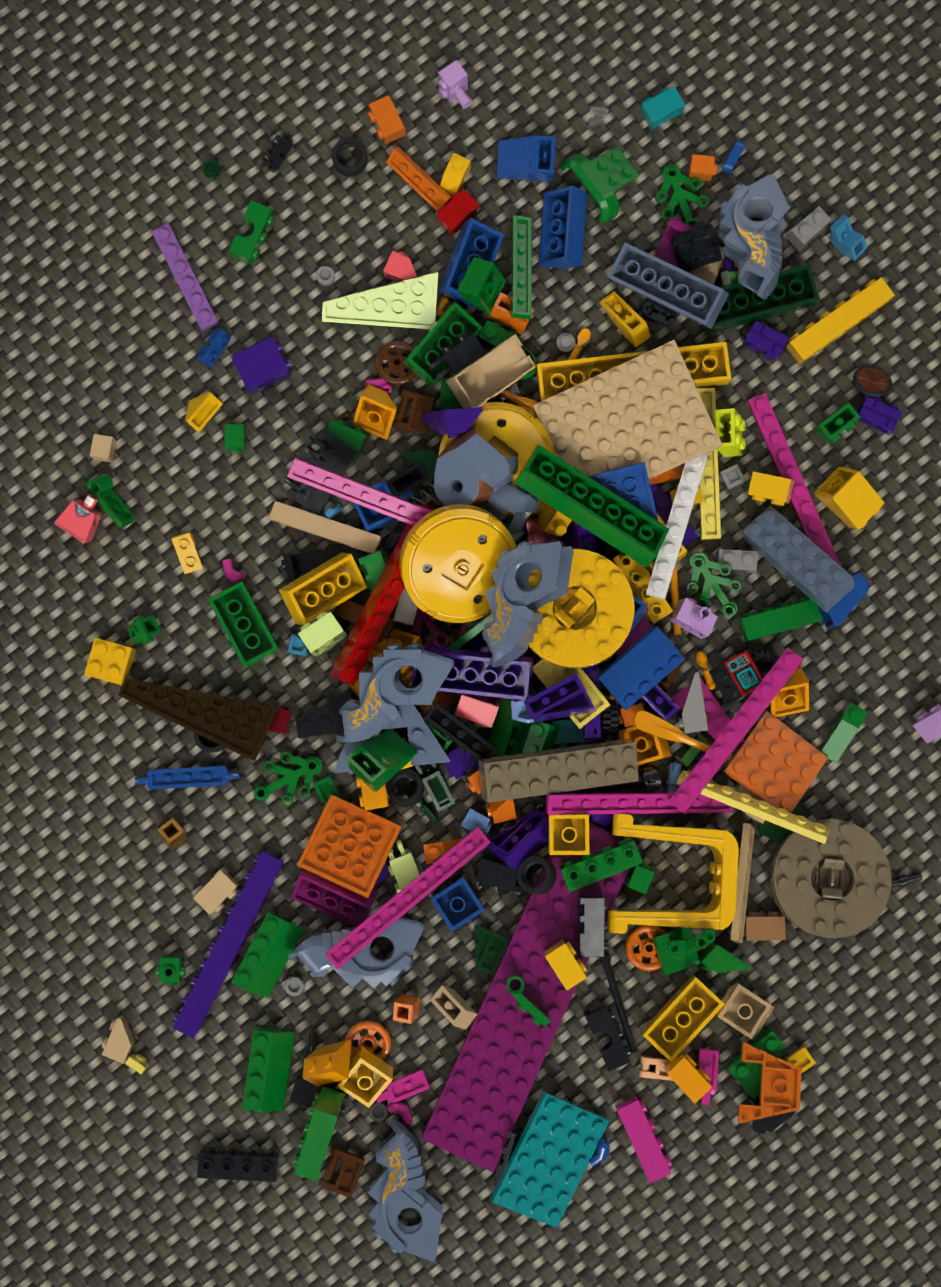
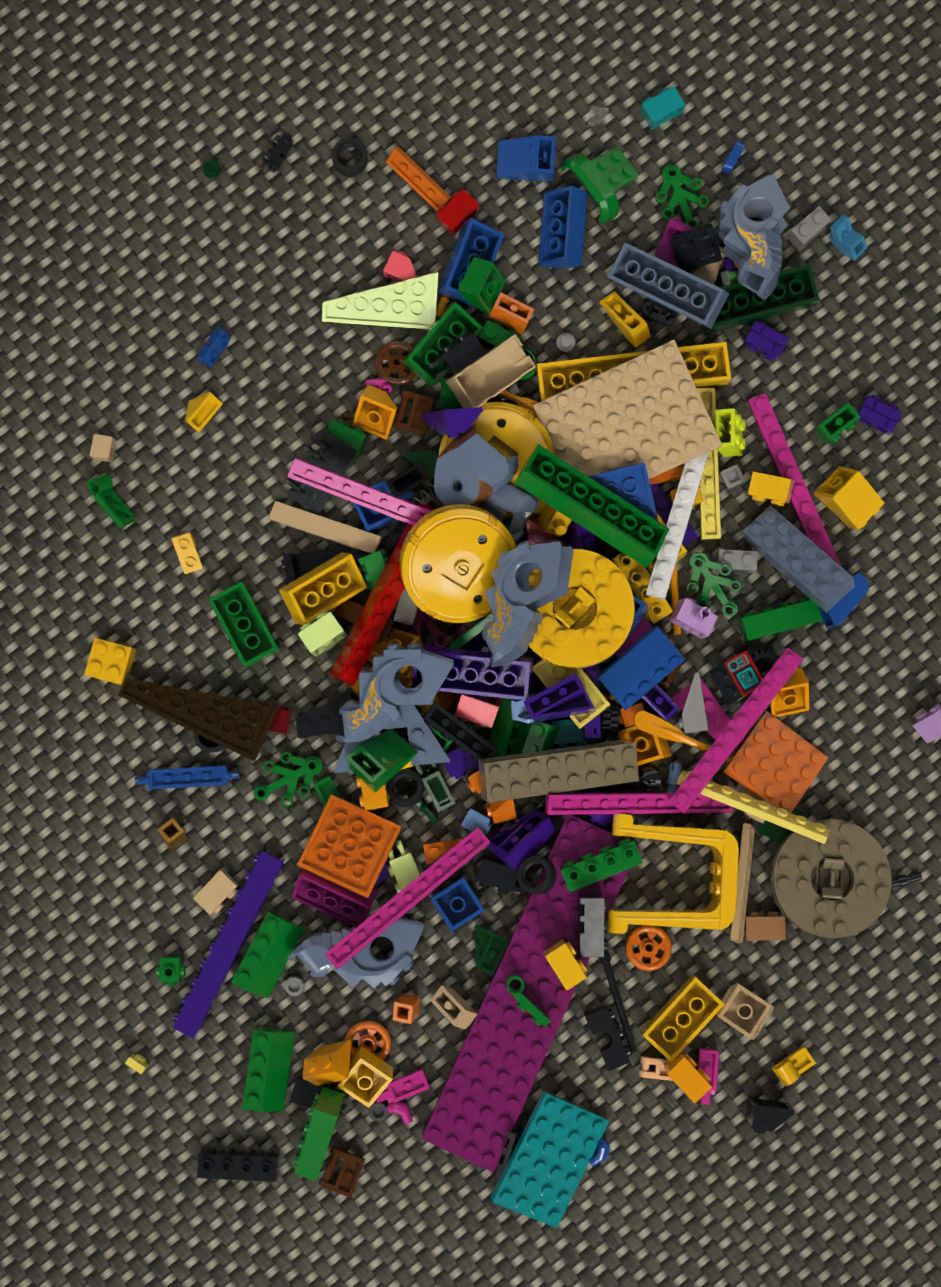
(80, 519): coral torso -> none
(120, 1041): tan slope -> none
(144, 629): green brick -> none
(185, 277): medium lavender plate -> none
(232, 574): dark pink arm -> none
(235, 438): green brick -> none
(247, 248): green arch -> none
(261, 365): dark purple brick -> none
(297, 646): dark azure tile -> none
(311, 1044): black bar -> none
(325, 275): light grey tile -> none
(331, 513): dark azure tile -> none
(386, 119): orange brick -> none
(400, 1188): sand blue animal -> none
(454, 84): lavender brick -> none
(455, 174): yellow slope -> none
(521, 267): green plate -> none
(568, 834): yellow brick -> none
(583, 338): light orange piece -> none
(639, 878): green brick -> none
(643, 1139): dark pink brick -> none
(679, 949): green piece -> none
(693, 752): bright green piece -> none
(702, 167): orange brick -> none
(702, 661): light orange piece -> none
(721, 960): green slope -> none
(749, 1073): green wedge -> none
(778, 1086): orange wing -> none
(840, 320): yellow brick -> none
(843, 731): slope -> none
(872, 381): copper wheel -> none

